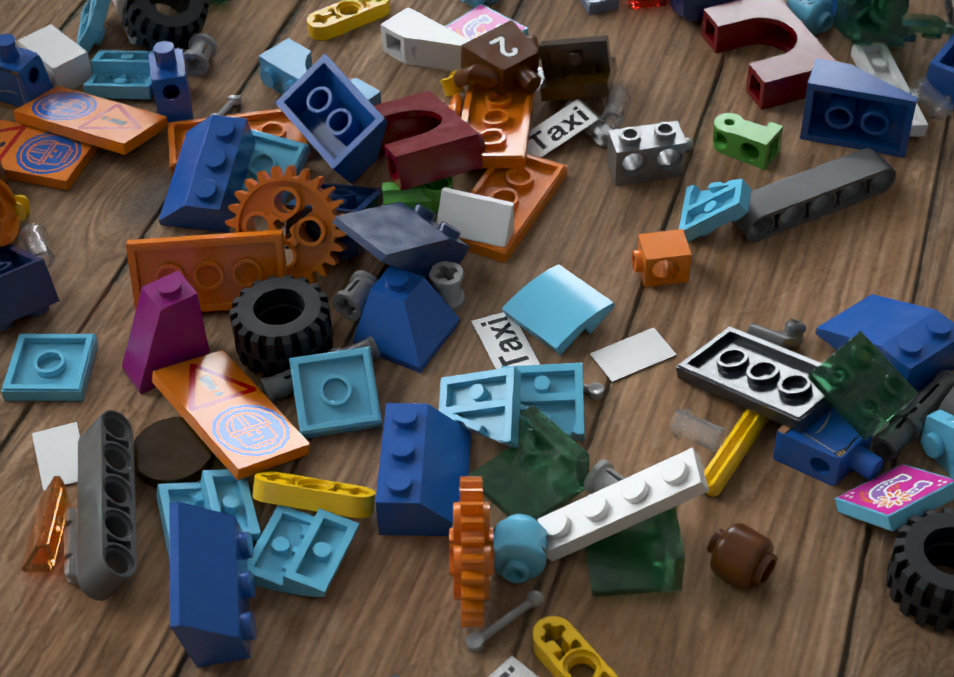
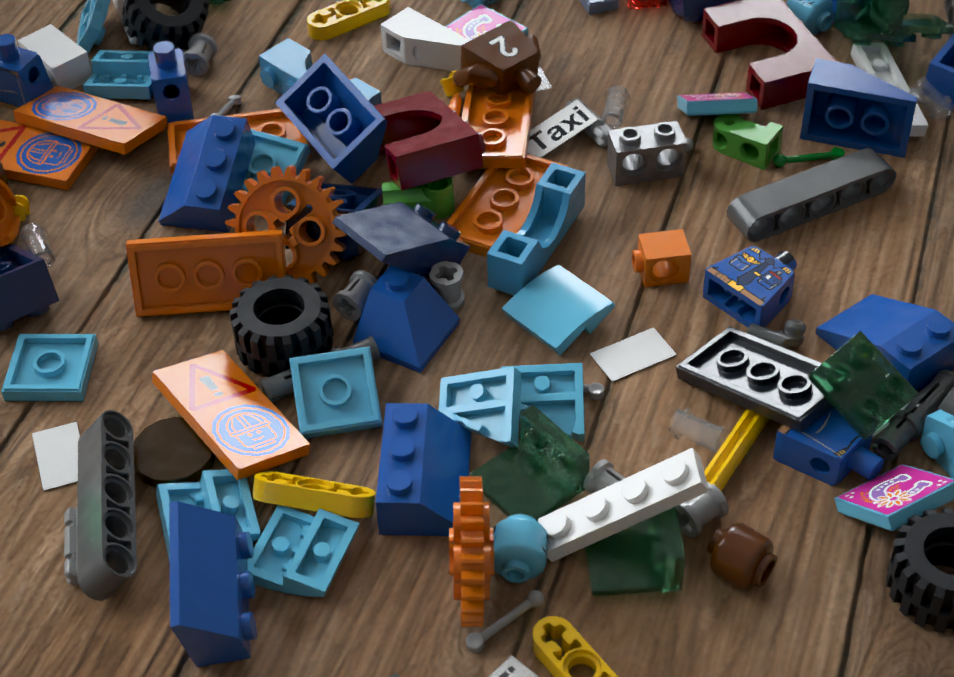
(47, 529): clear orange slope -> none
(164, 330): magenta slope -> none
(477, 216): white slope -> none
(504, 341): white sticker -> none
(521, 256): none -> dark azure arch
(577, 68): dark brown bracket -> none
(701, 510): none -> light grey bush
(713, 207): medium azure wing -> none
(717, 103): none -> medium azure tile
(751, 285): none -> blue torso
(780, 159): none -> green hinge

